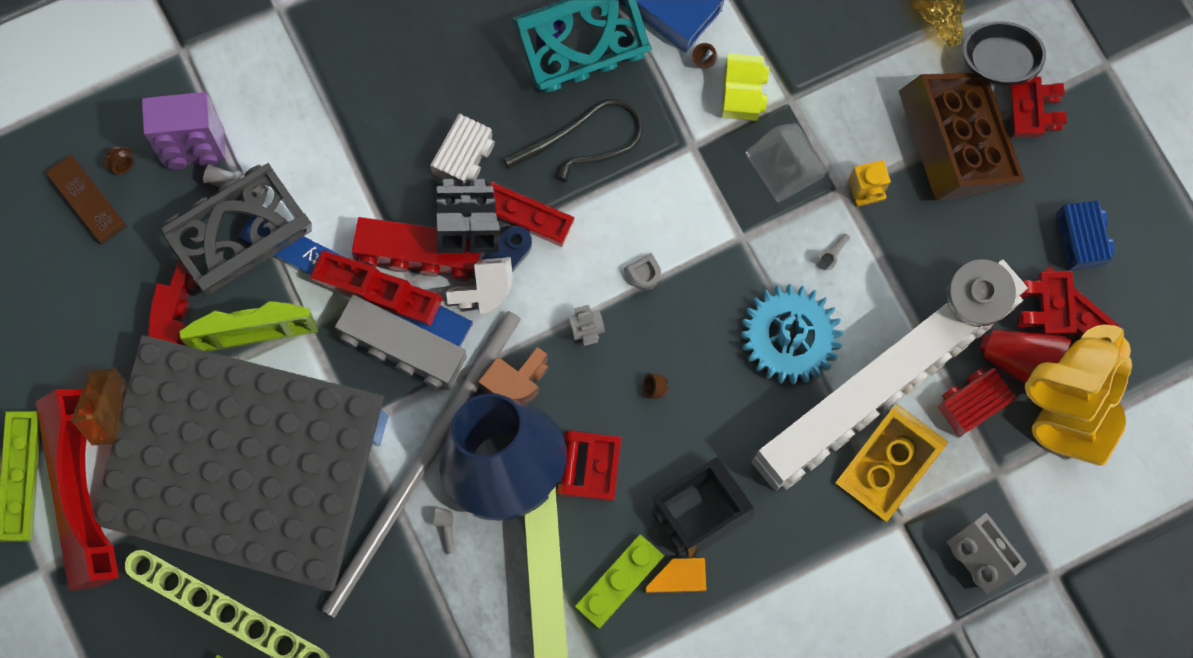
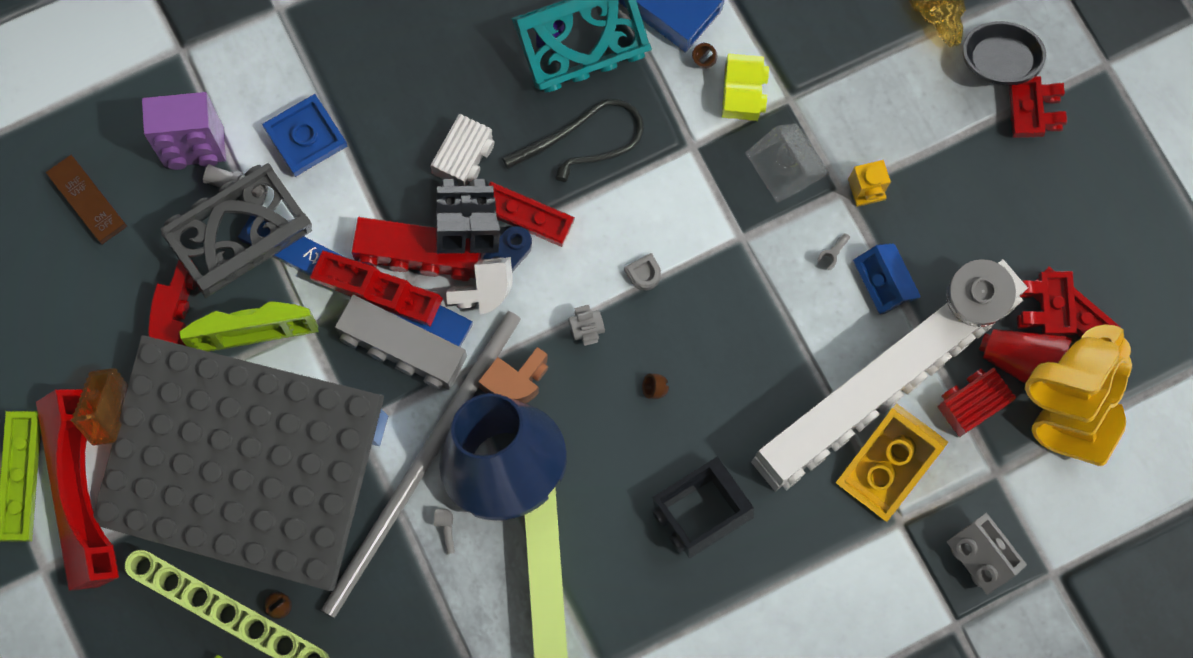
(119, 160): reddish brown plate -> none
(282, 609): none -> reddish brown hinge
(305, 135): none -> blue plate
(600, 466): red plate -> none
(619, 581): lime plate -> none
(680, 576): light orange tile -> none
(797, 306): medium azure gear -> none
(886, 277): none -> blue panel
(960, 135): reddish brown slope -> none
(1085, 235): blue brick -> none

